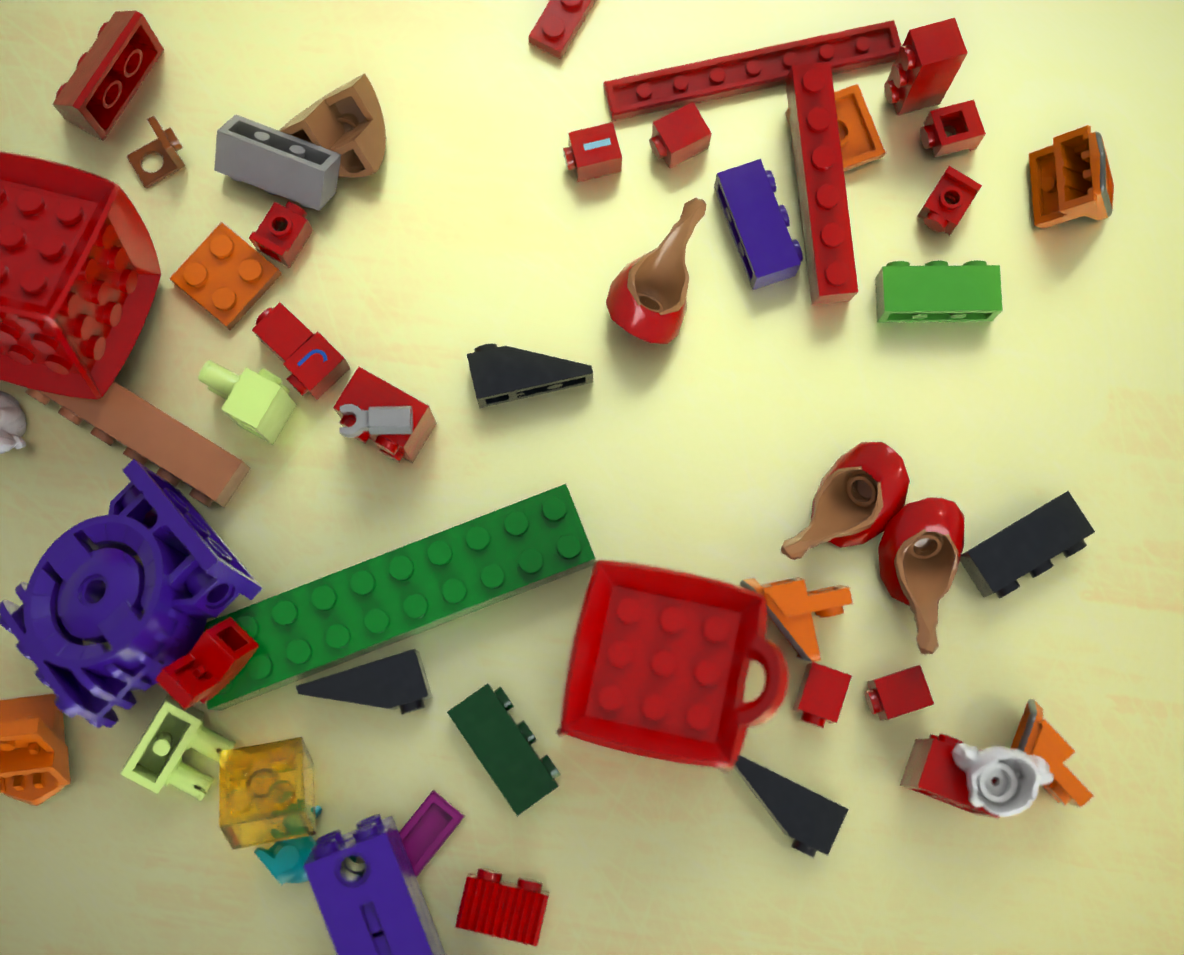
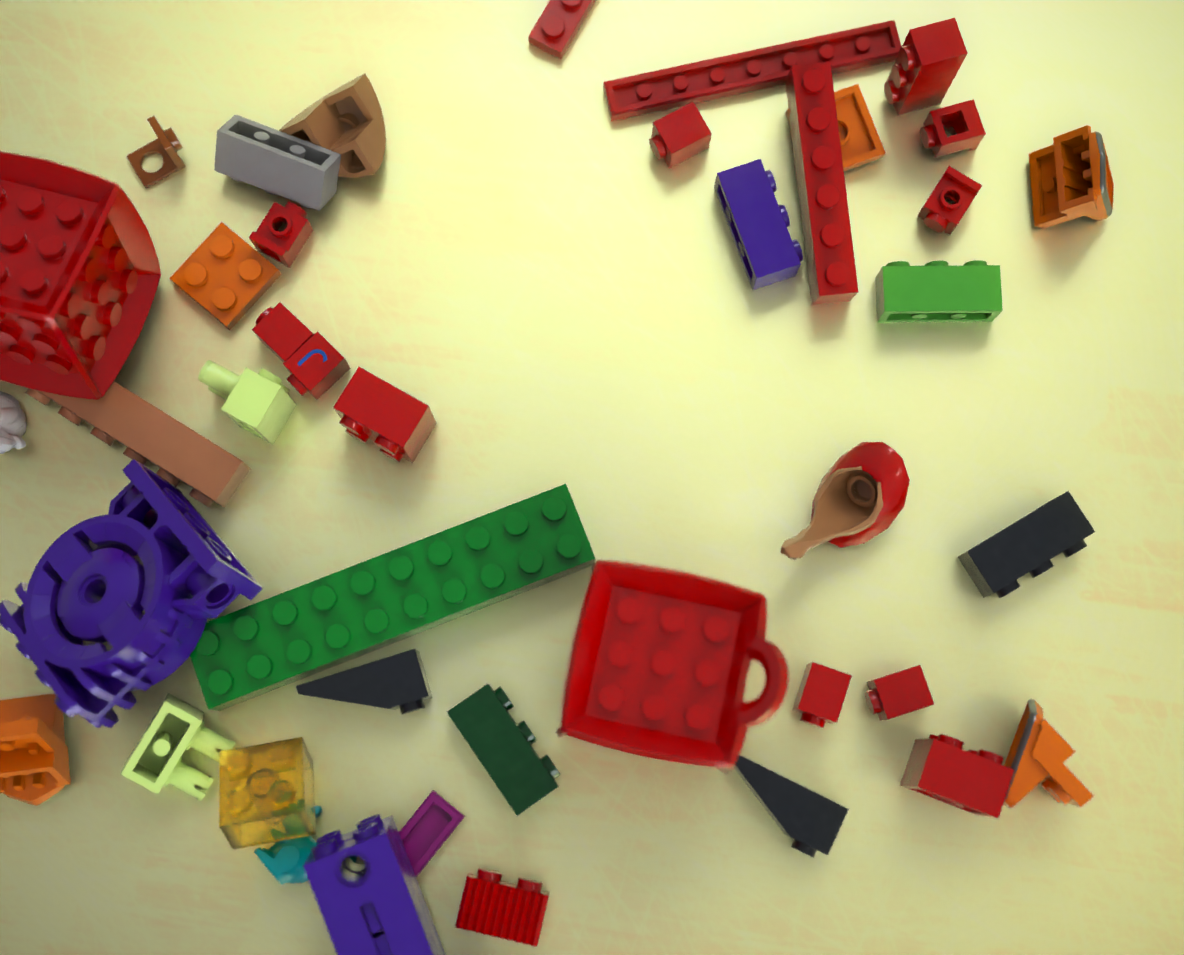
(109, 73): red slope -> none
(209, 665): red brick -> none
(378, 420): light grey bar -> none
(515, 374): black slope -> none
(593, 152): red brick -> none
(656, 280): medium nougat hat -> none
(791, 608): orange piece -> none
(918, 576): hat -> none
(1016, 776): white hair -> none

